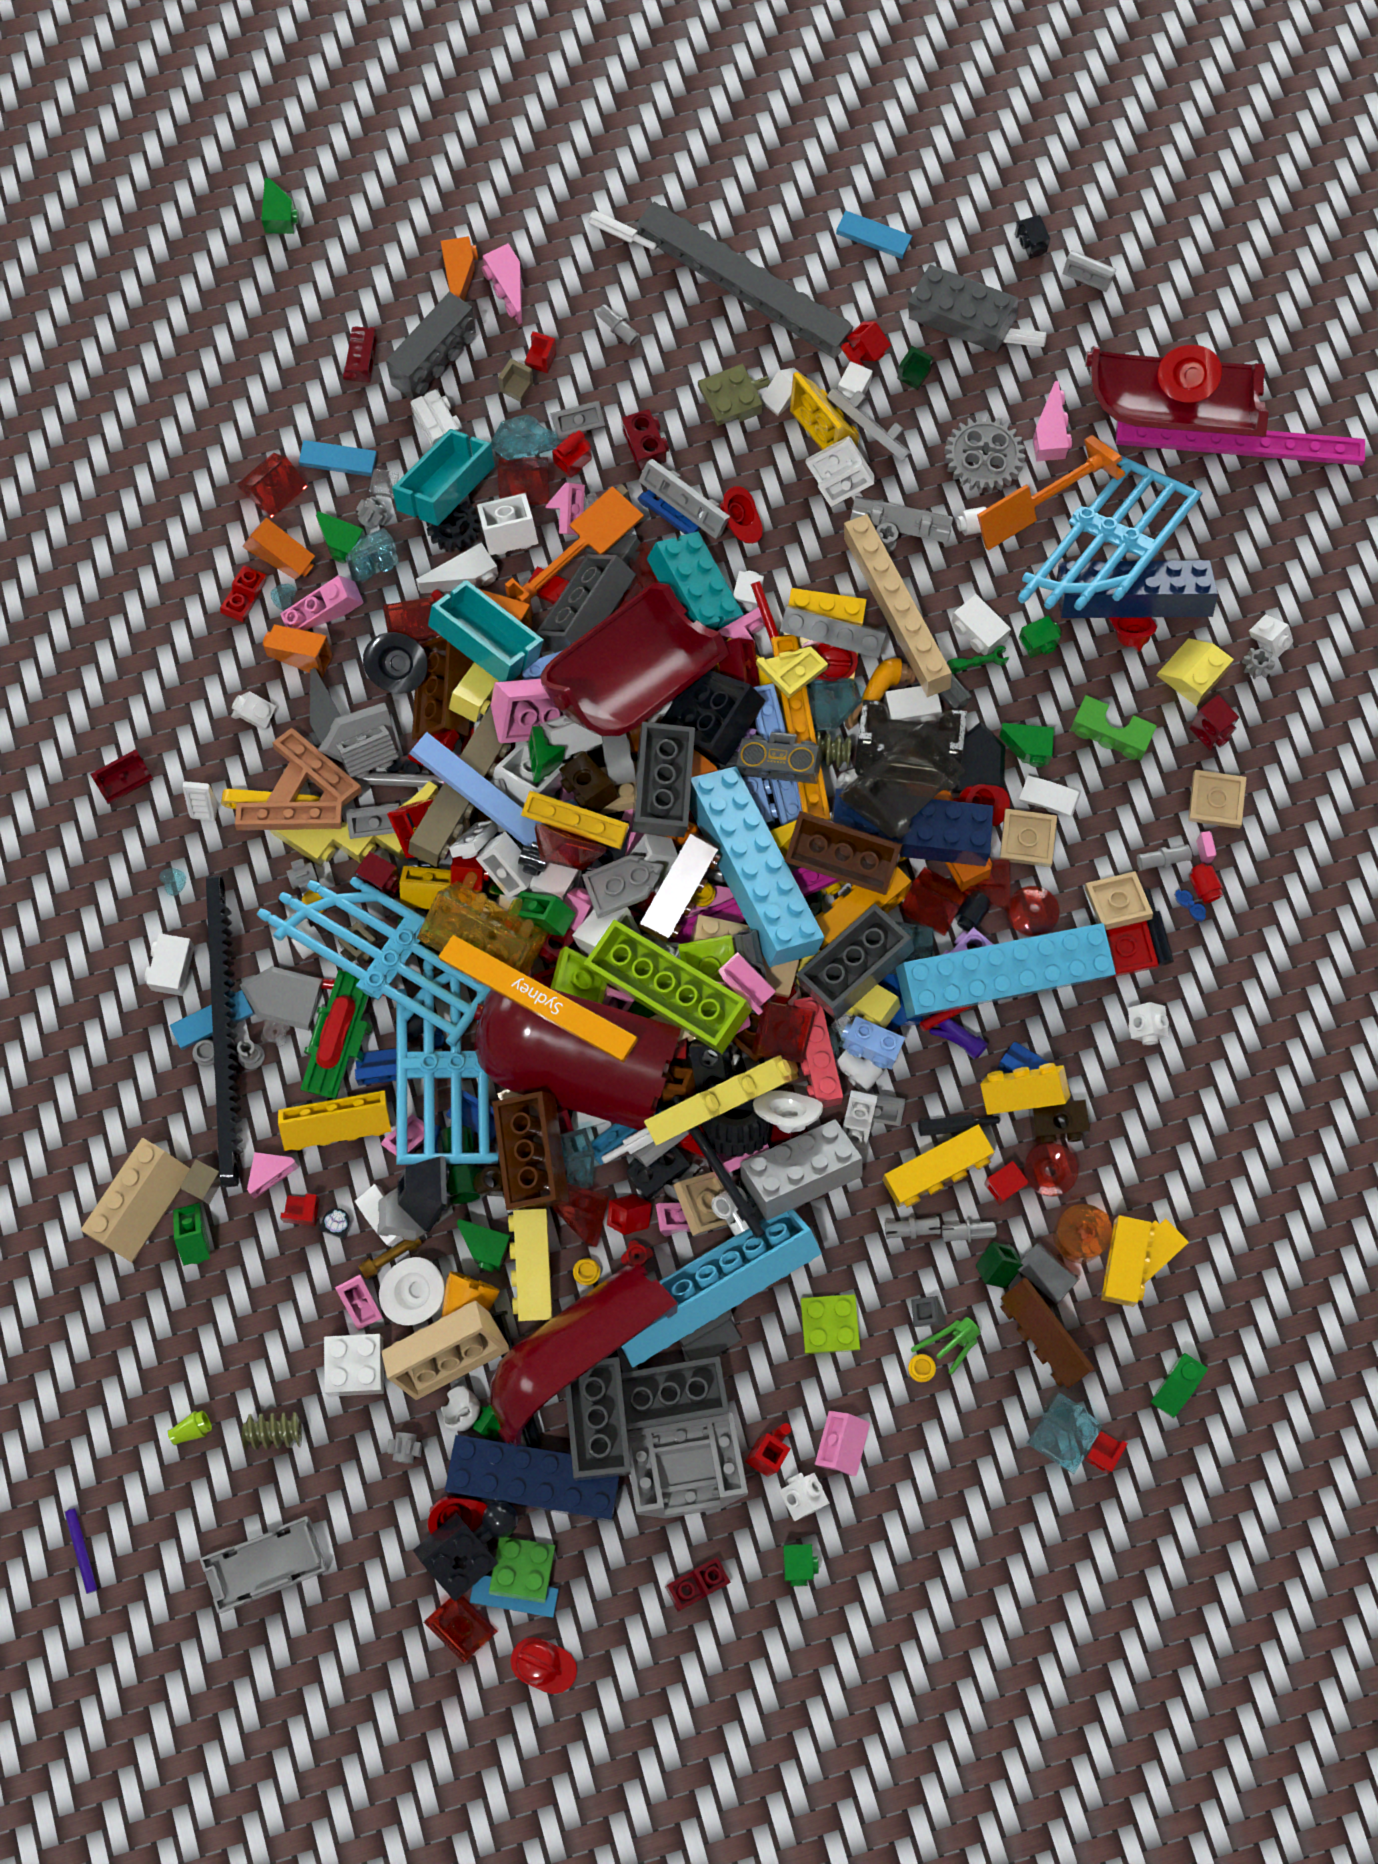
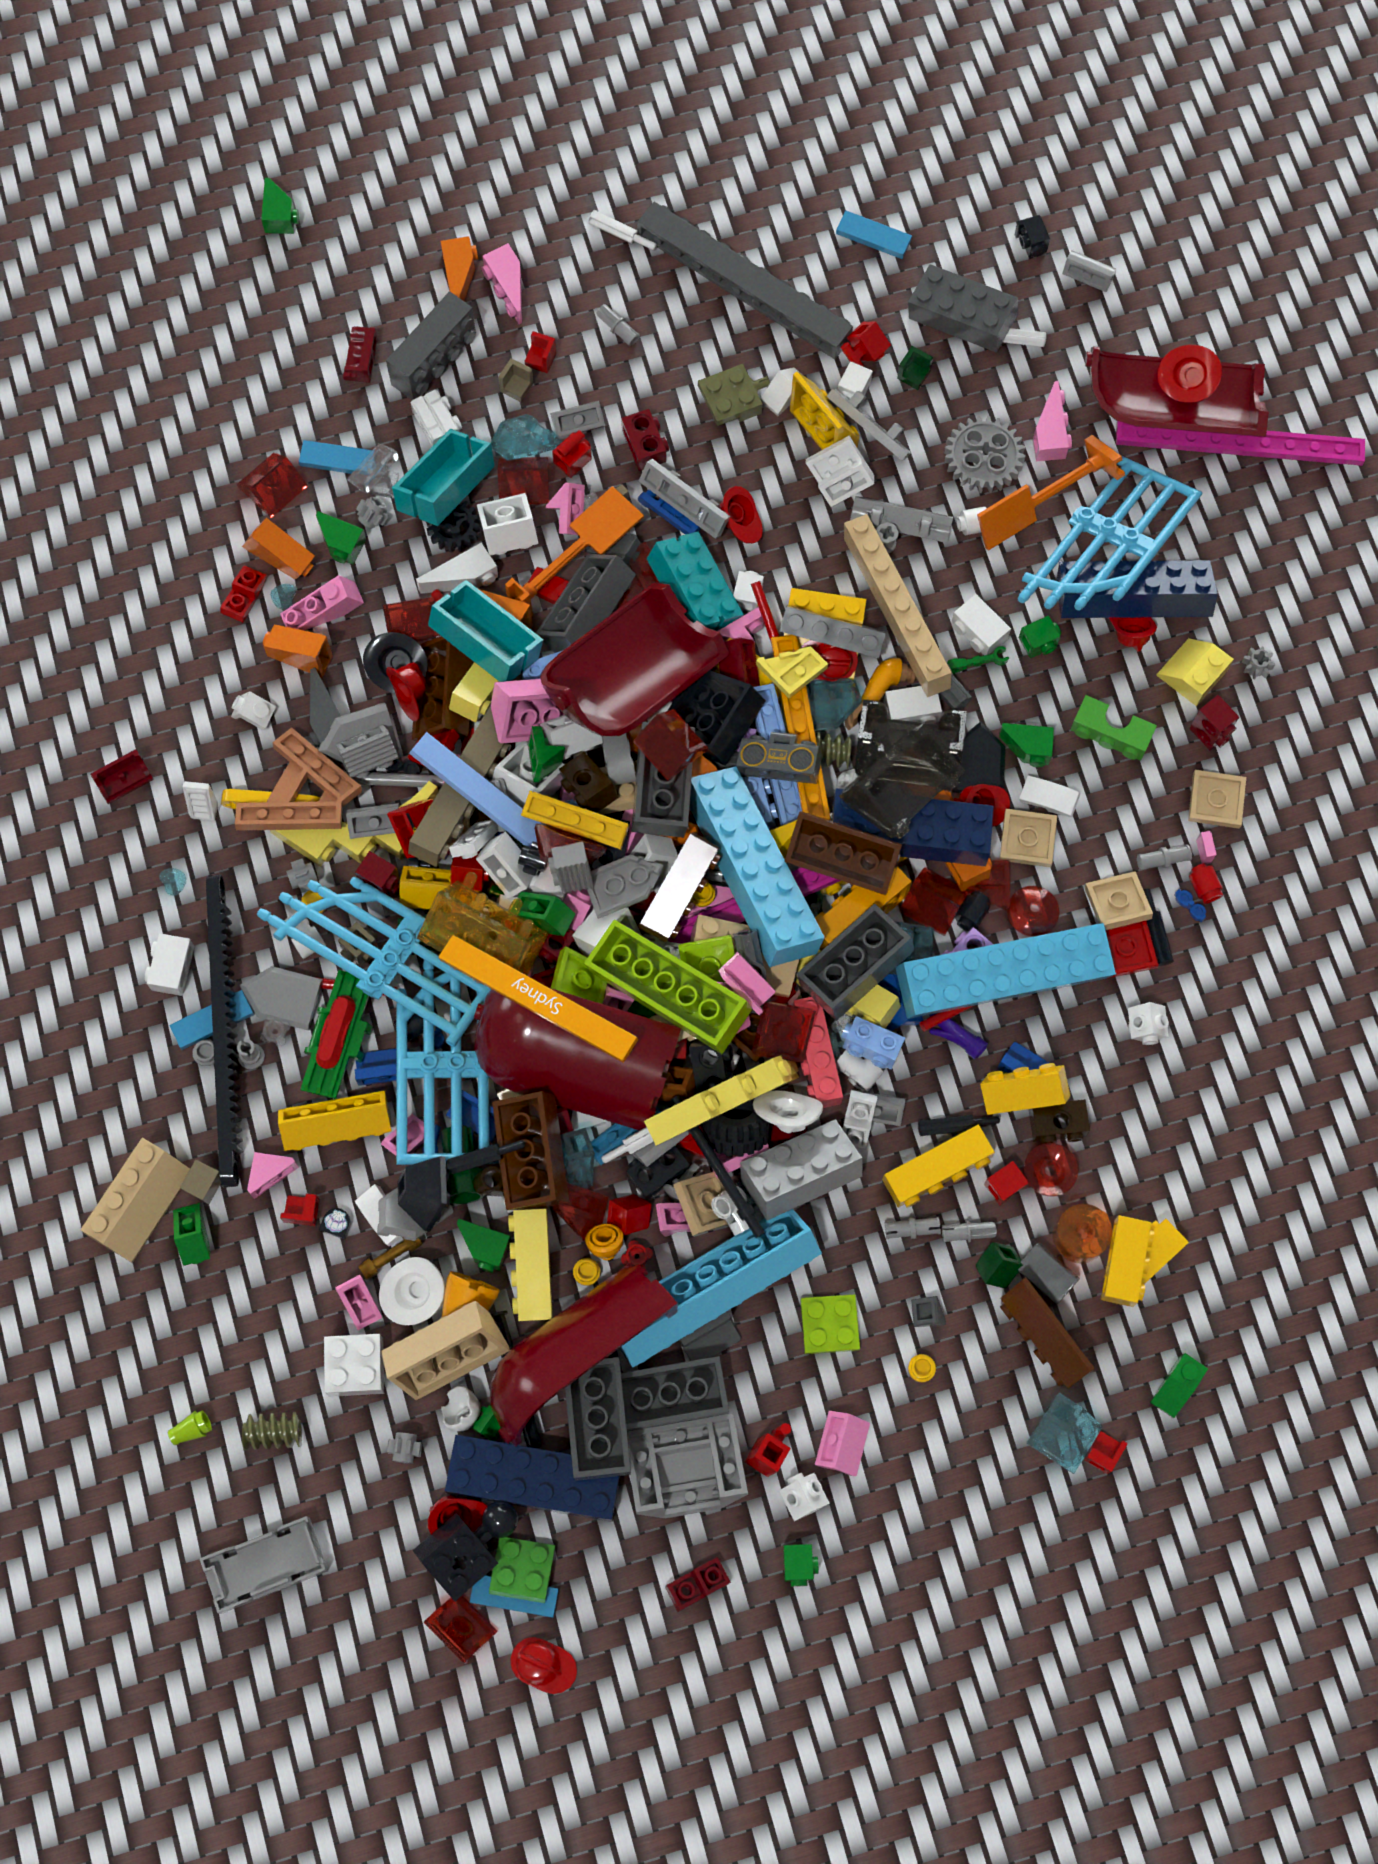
(80, 1551): dark purple bar -> none
(371, 555): clear light blue slope -> none
(373, 467): none -> clear slope
(408, 687): none -> red piece
(481, 1156): none -> black axle
(570, 867): none -> light grey brick
(604, 1241): none -> light orange brick
(669, 743): none -> clear red slope
(964, 1333): bright green plant -> none
(1272, 633): white bracket -> none

